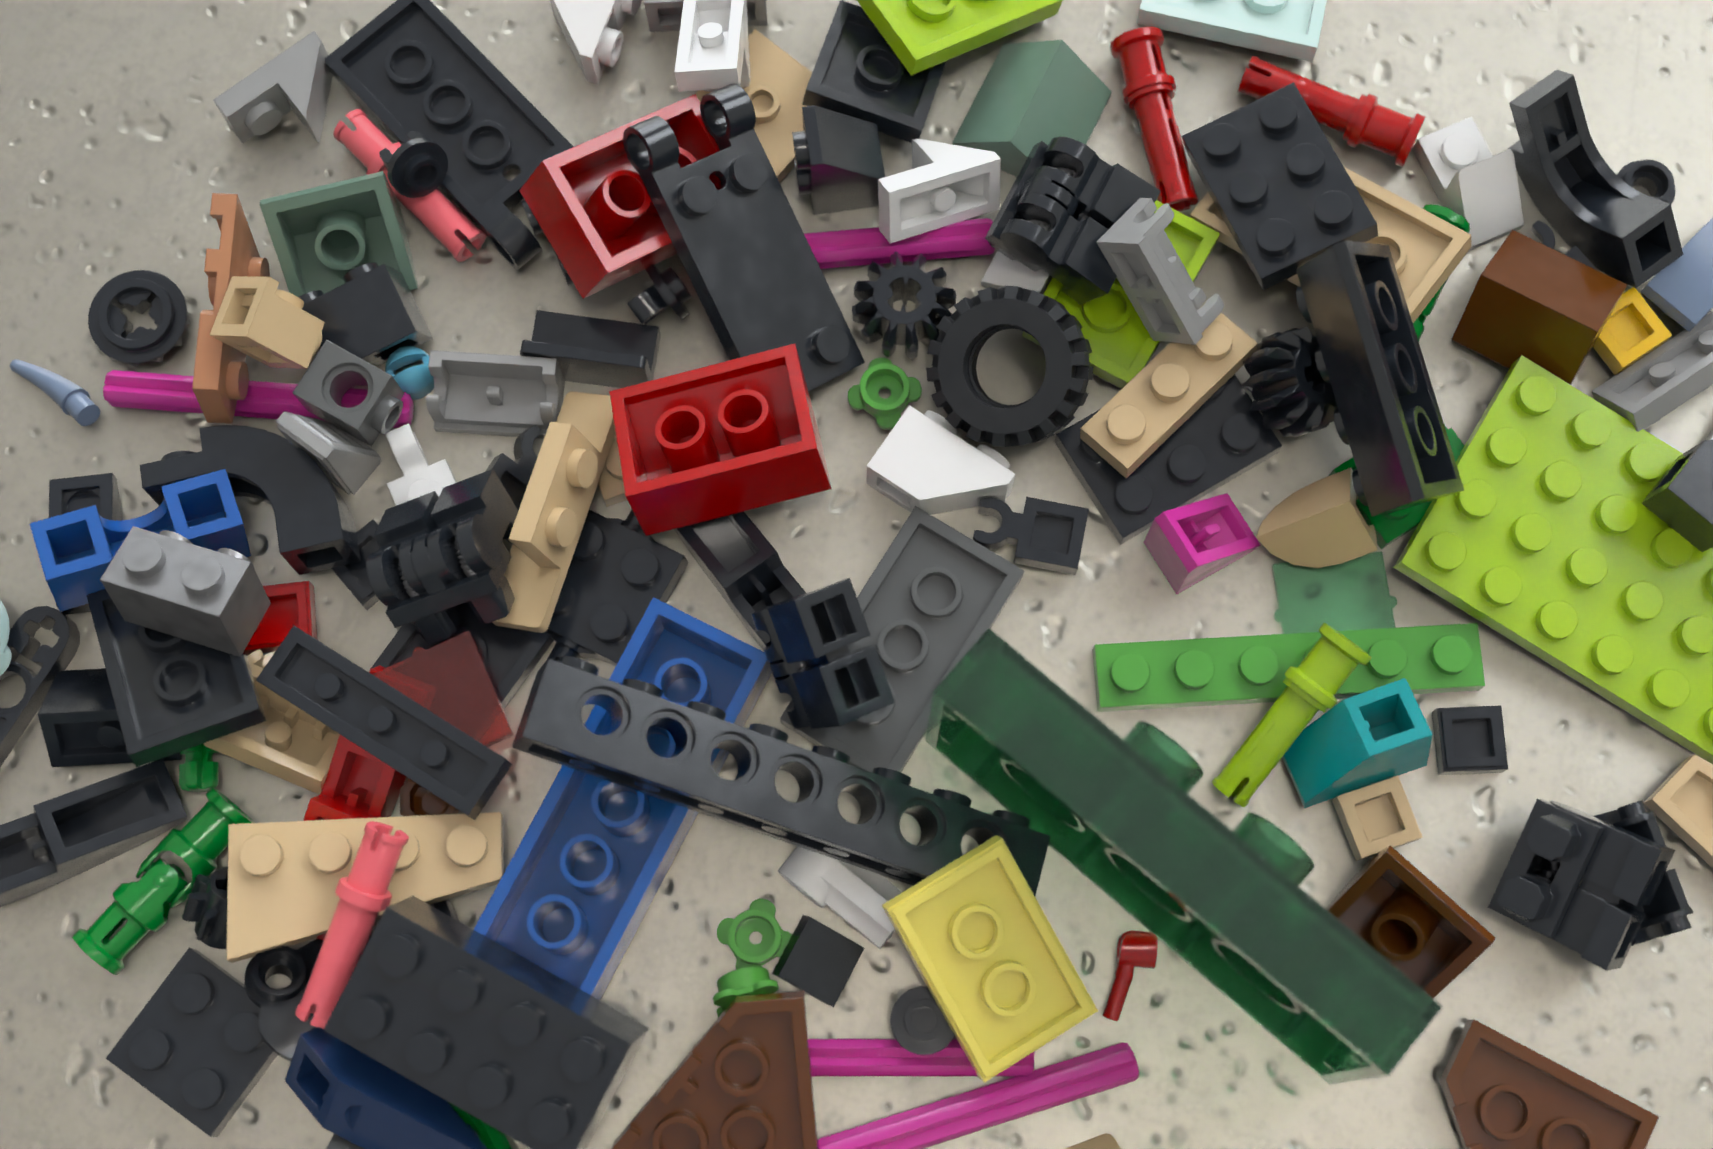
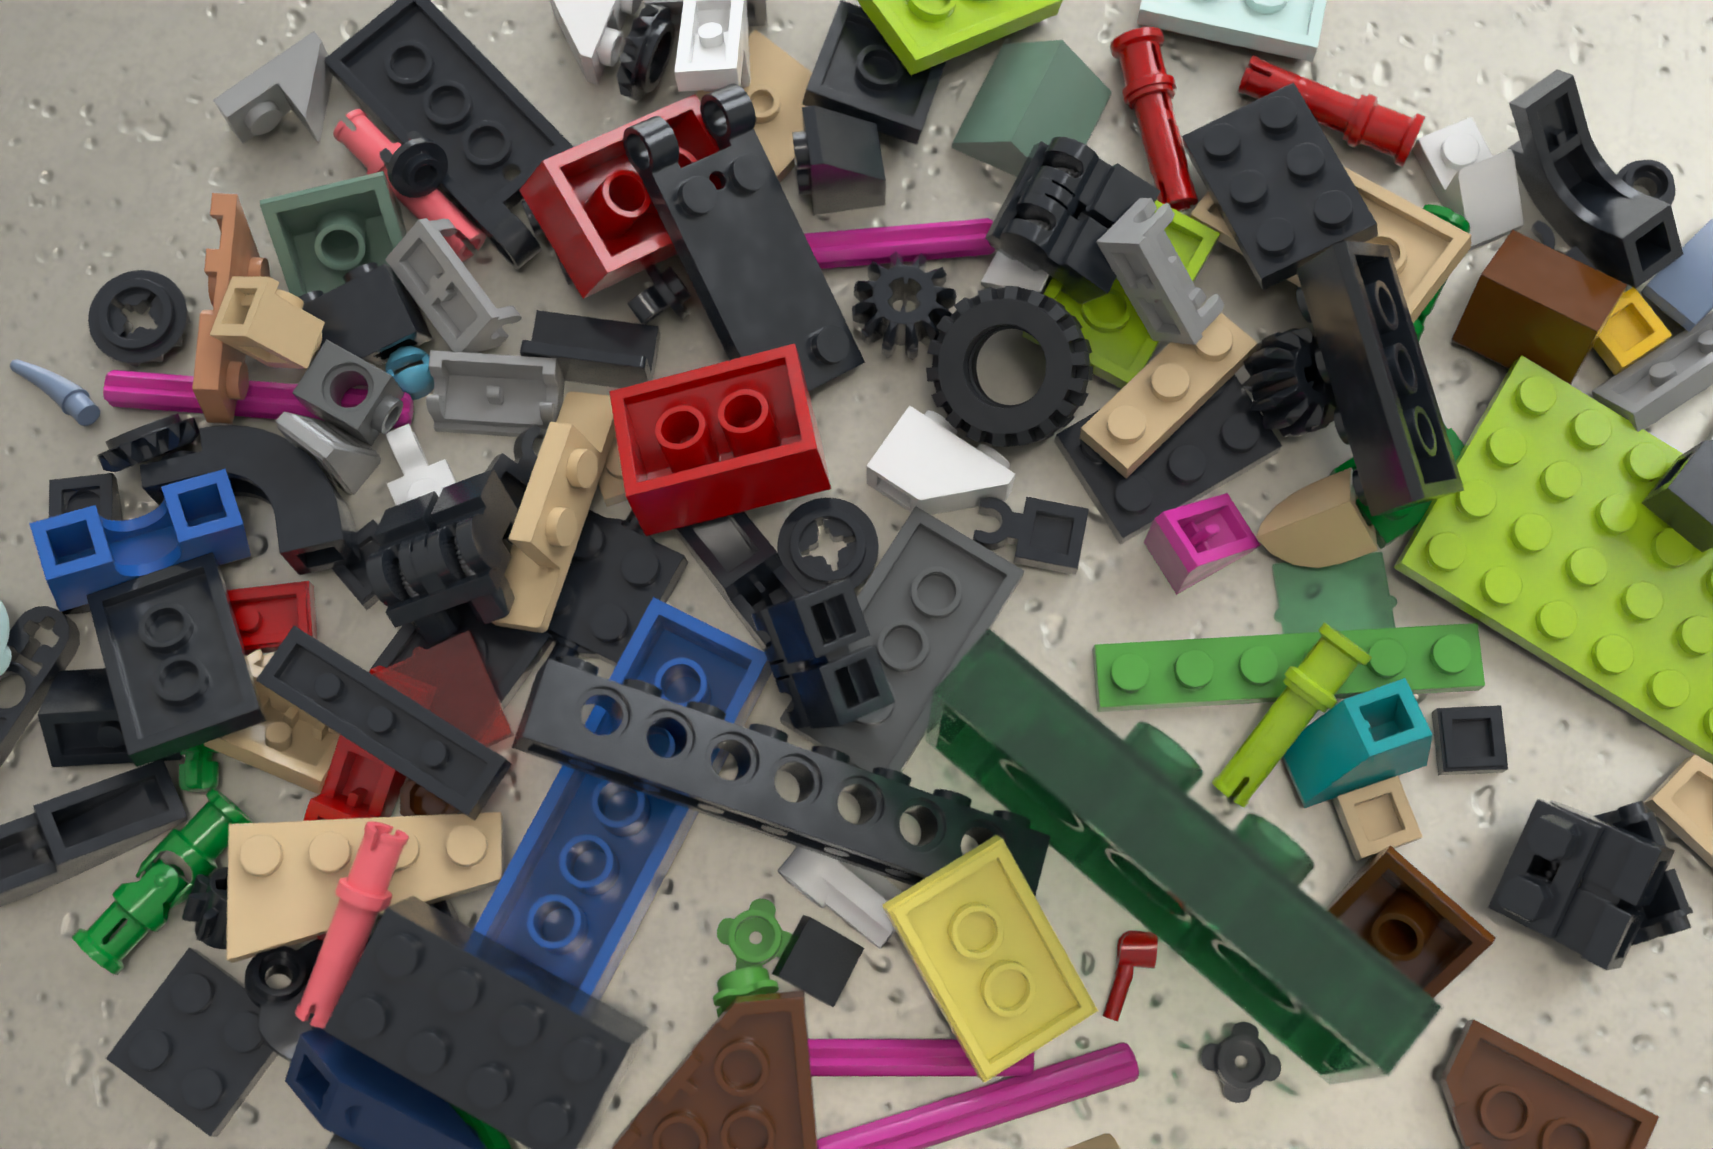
(148, 442): none -> black gear
(186, 590): flat silver brick -> none
(448, 289): none -> light grey hinge
(646, 52): none -> black gear
(843, 523): none -> black gear
(884, 375): bright green plate -> none
(920, 1023): black plate -> none
(940, 190): white slope -> none
(1260, 1063): none -> black plate

